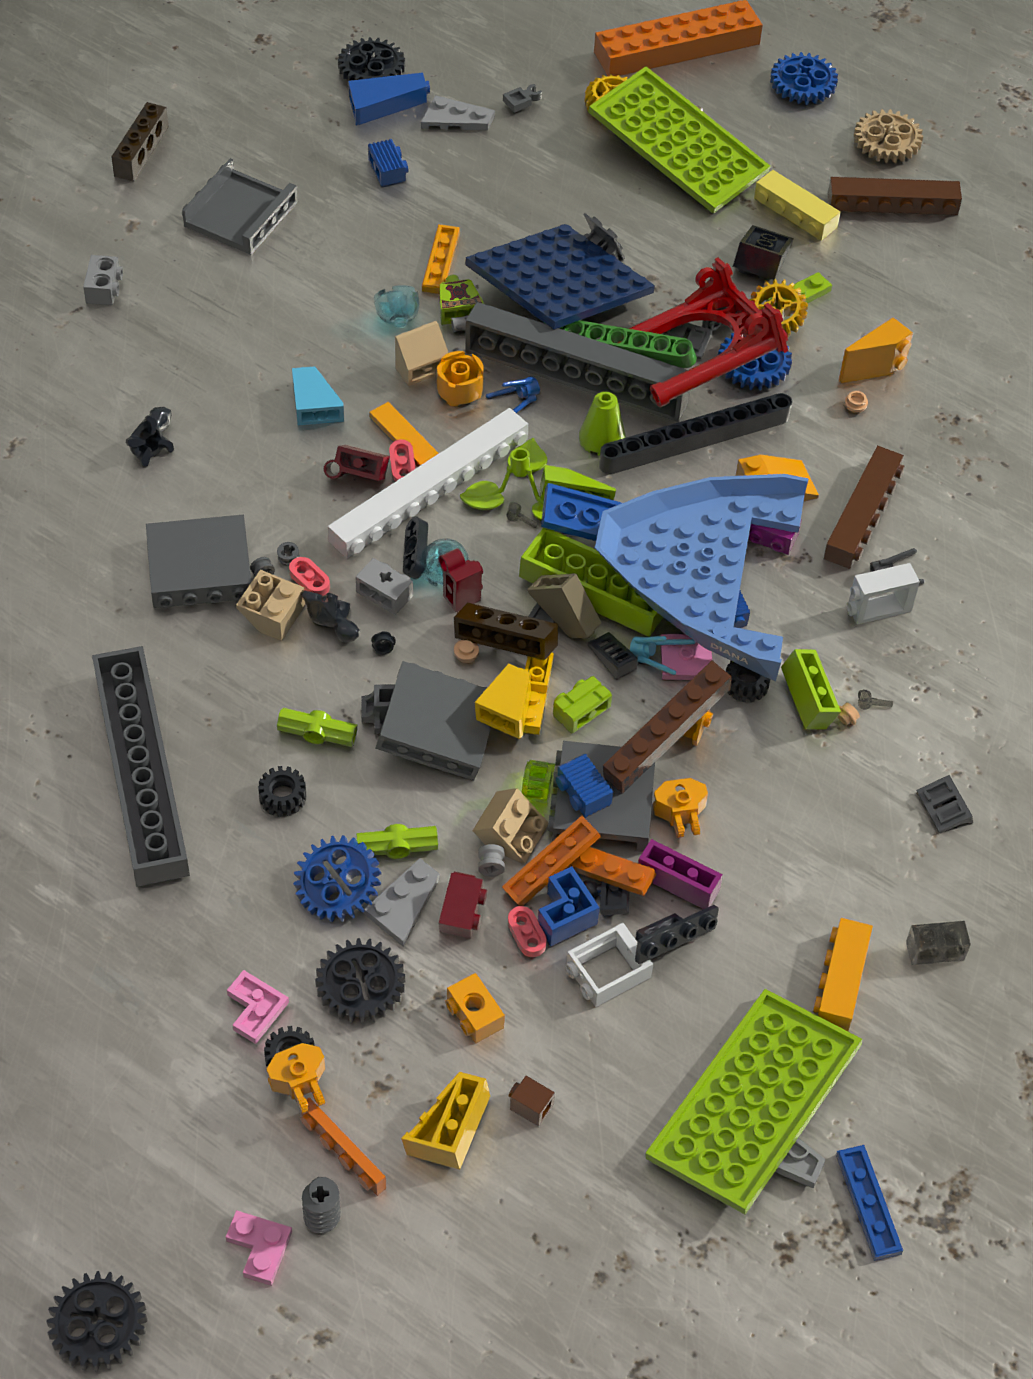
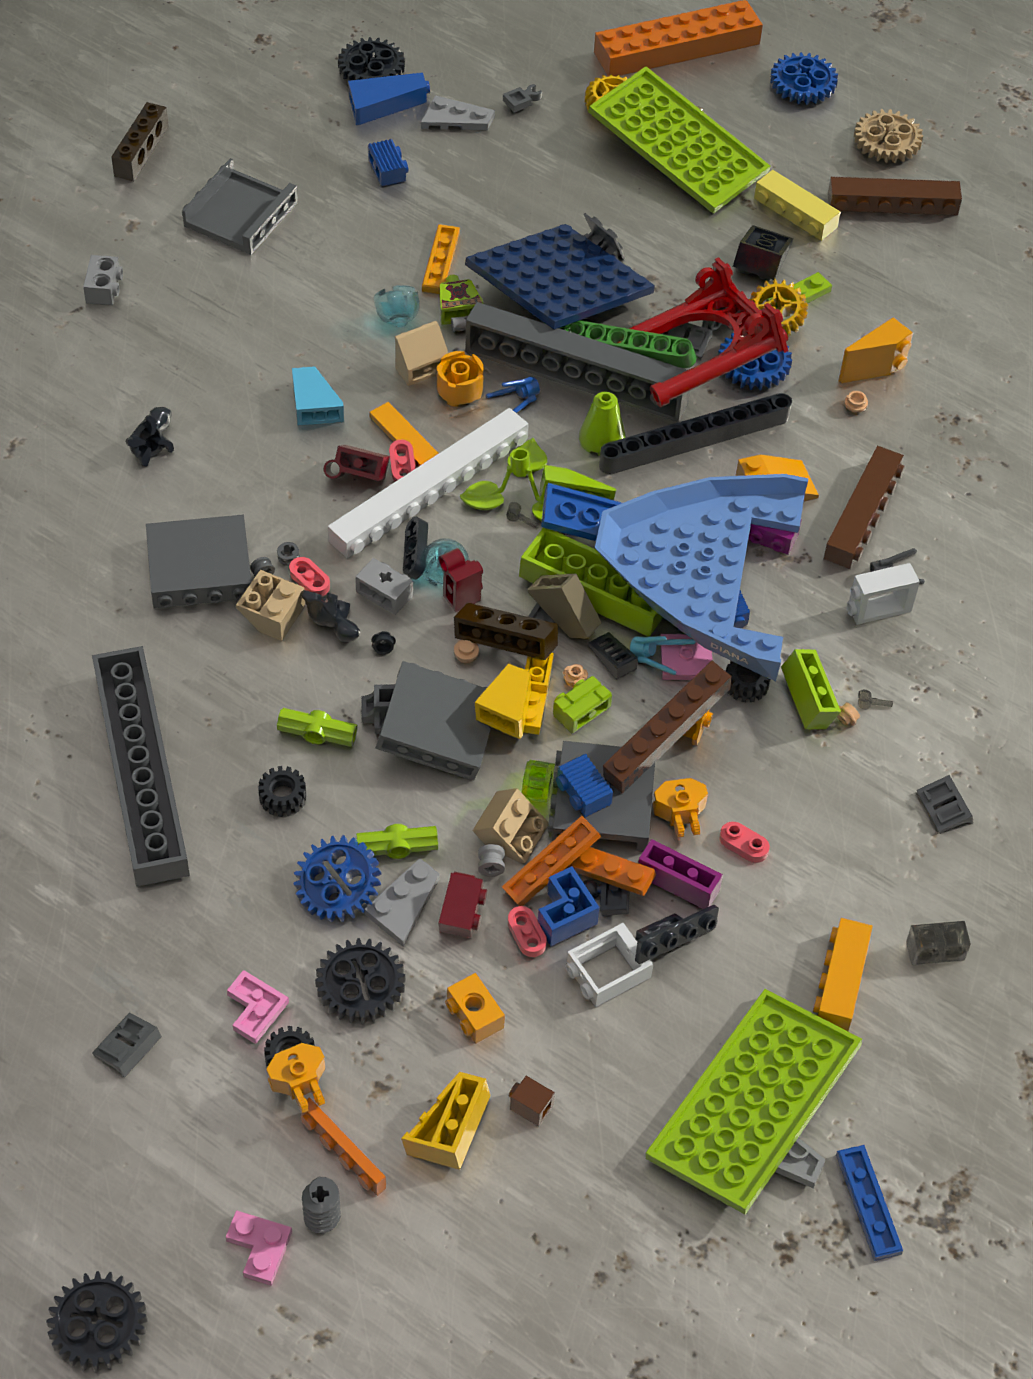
(120, 1054): none -> dark grey piece
(572, 679): none -> light nougat plate
(743, 842): none -> coral plate

